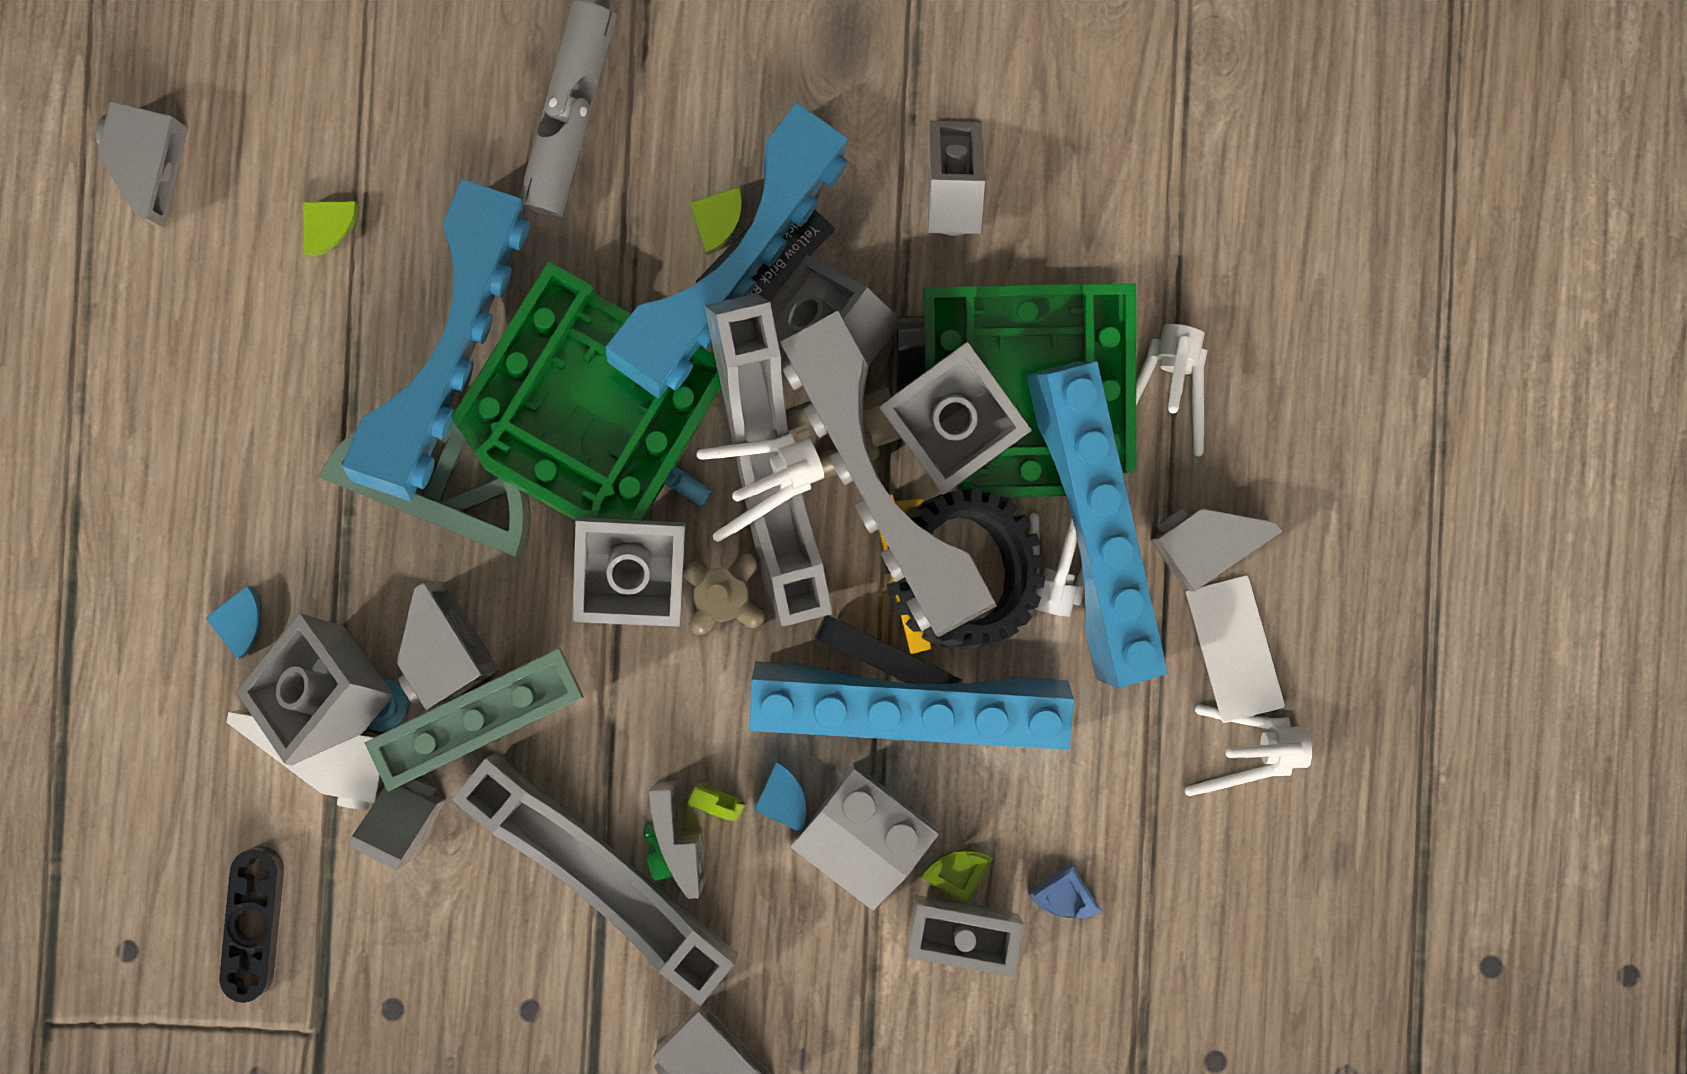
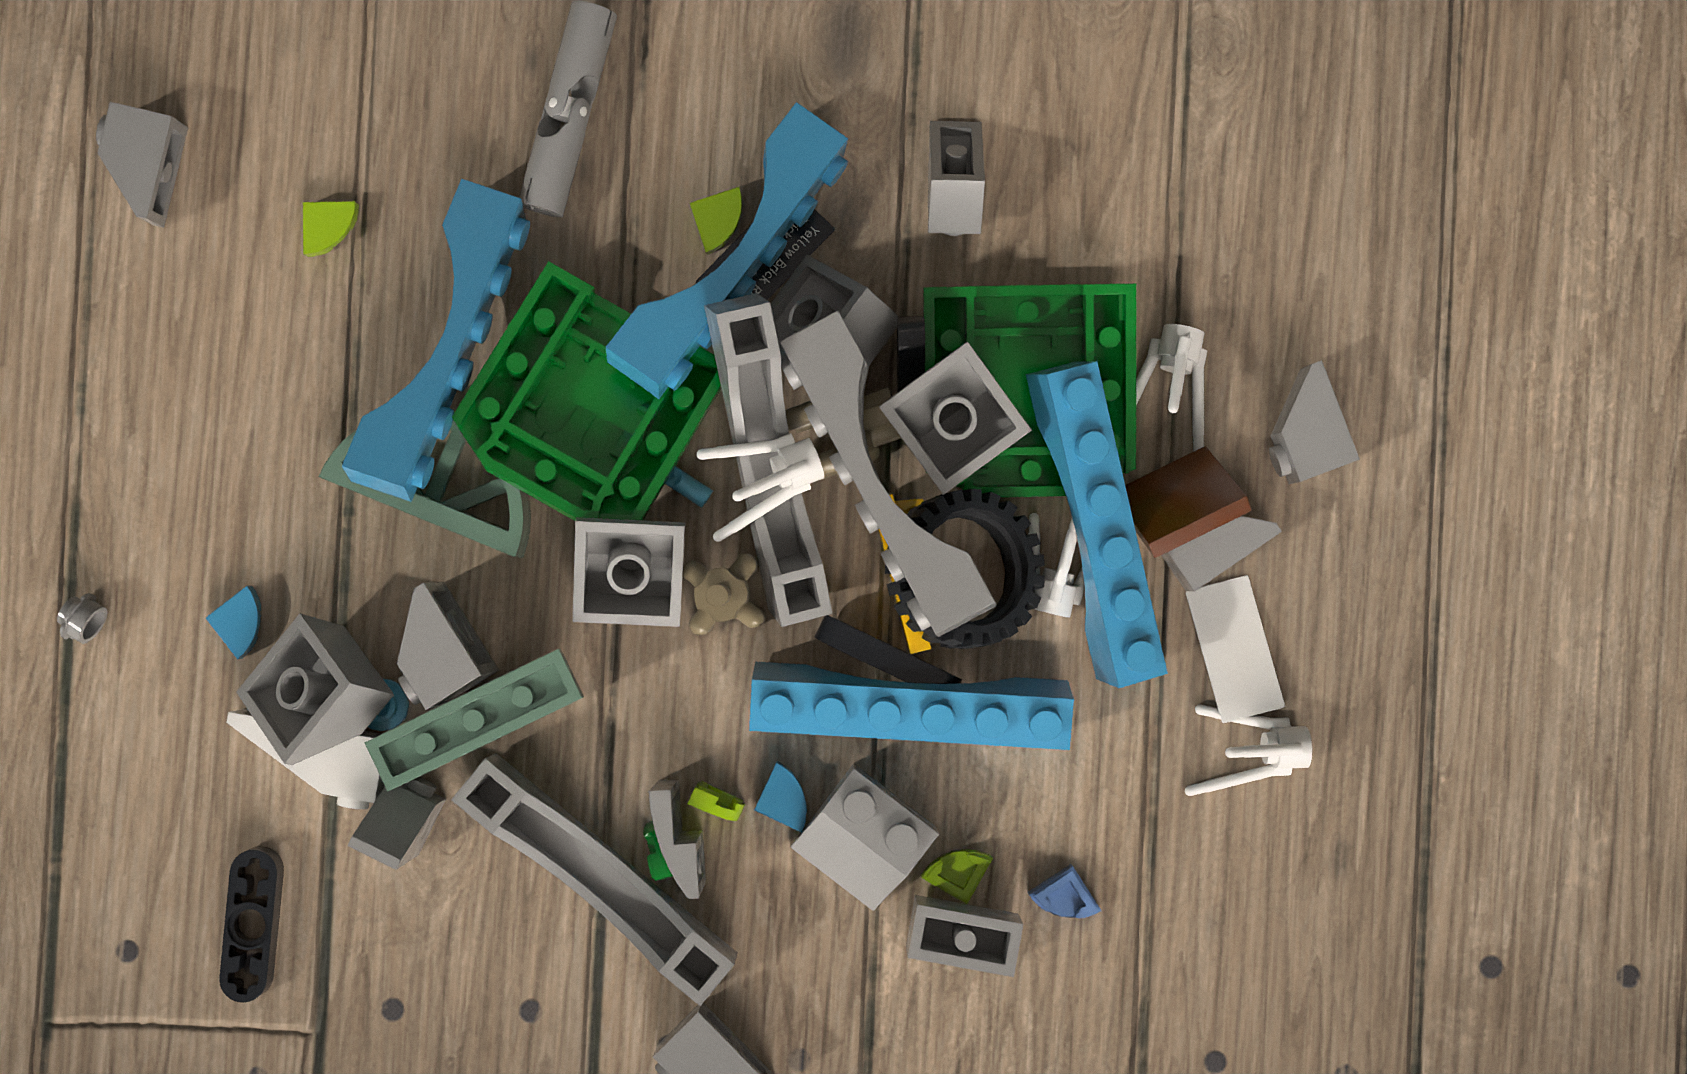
(81, 618): none -> light grey plate
(1184, 501): none -> reddish brown tile
(1311, 429): none -> light grey slope

